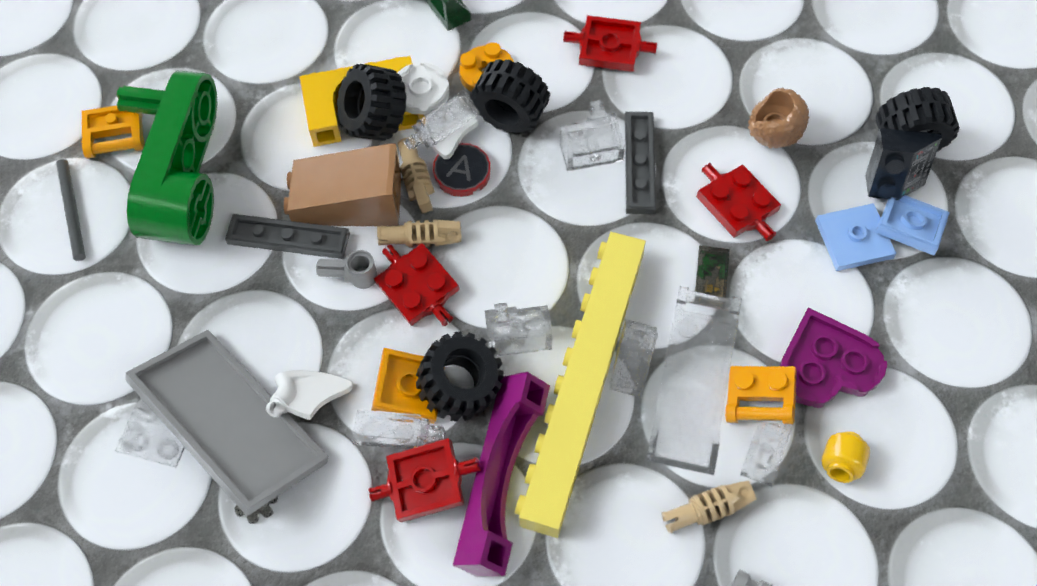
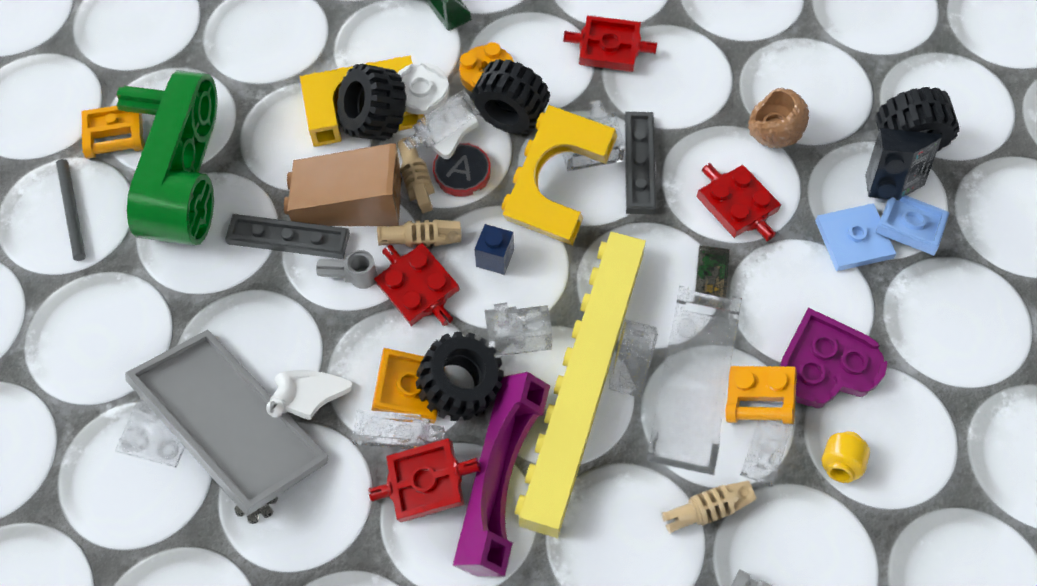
(494, 249): none -> dark blue brick
(556, 134): none -> yellow arch

